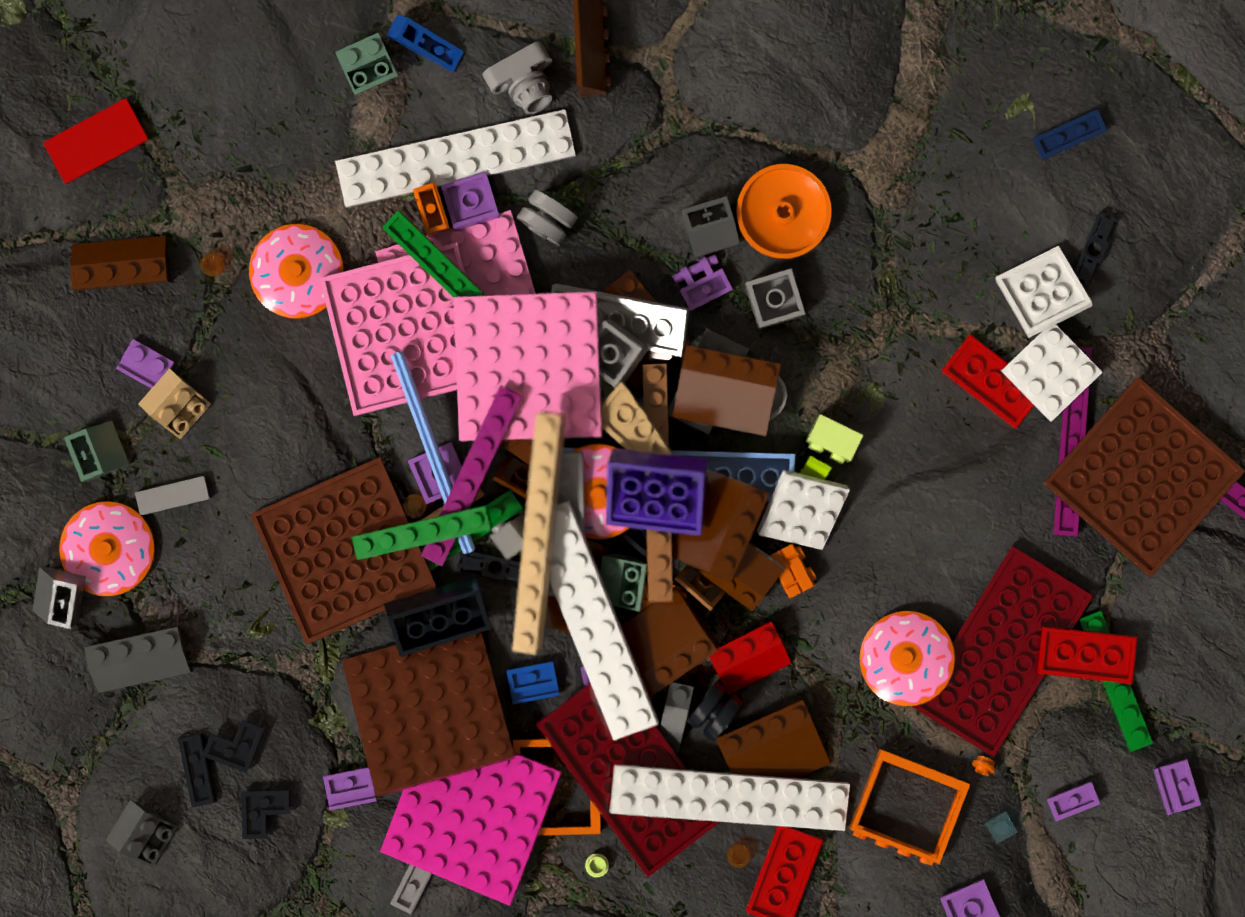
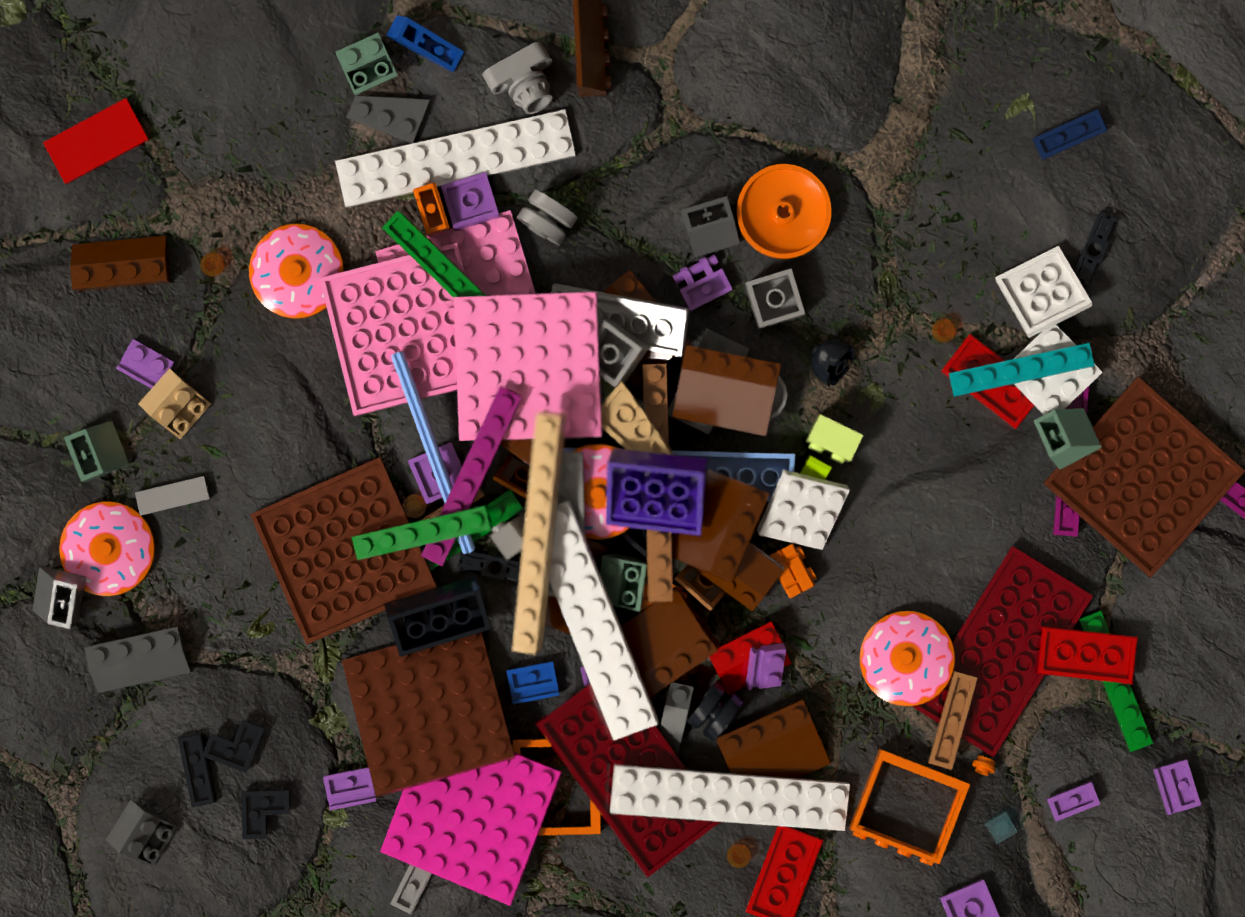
(391, 116): none -> dark grey wing
(596, 865): yellowish green plate -> none
(765, 666): none -> medium lavender plate
(830, 361): none -> black cylinder
(943, 330): none -> clear orange plate
(952, 720): none -> medium nougat plate
(1021, 369): none -> teal plate
(1067, 435): none -> sand green slope

